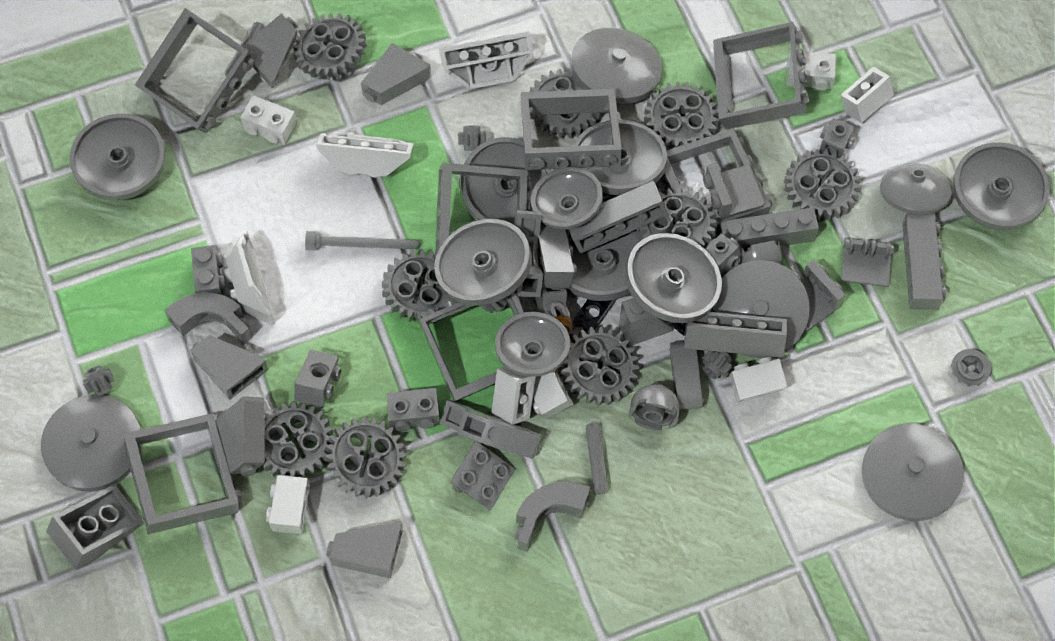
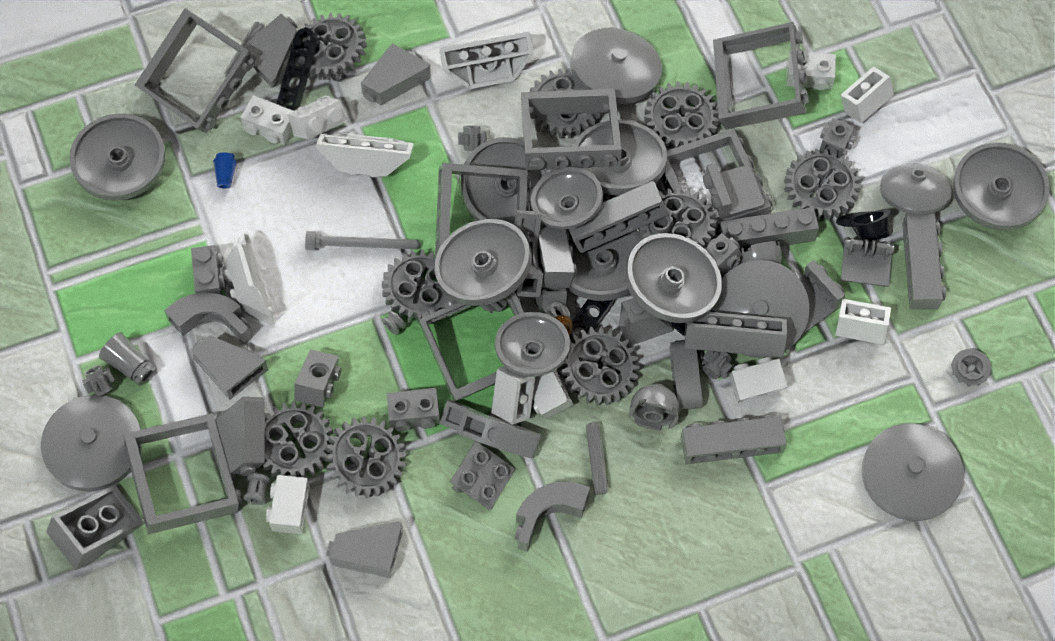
(126, 359): none -> light grey plant
(224, 169): none -> blue cone
(252, 496): none -> light grey bush
(298, 71): none -> black beam
(316, 117): none -> white brick
(393, 323): none -> light grey bush
(733, 439): none -> light grey brick
(863, 321): none -> white brick
(867, 225): none -> black piece

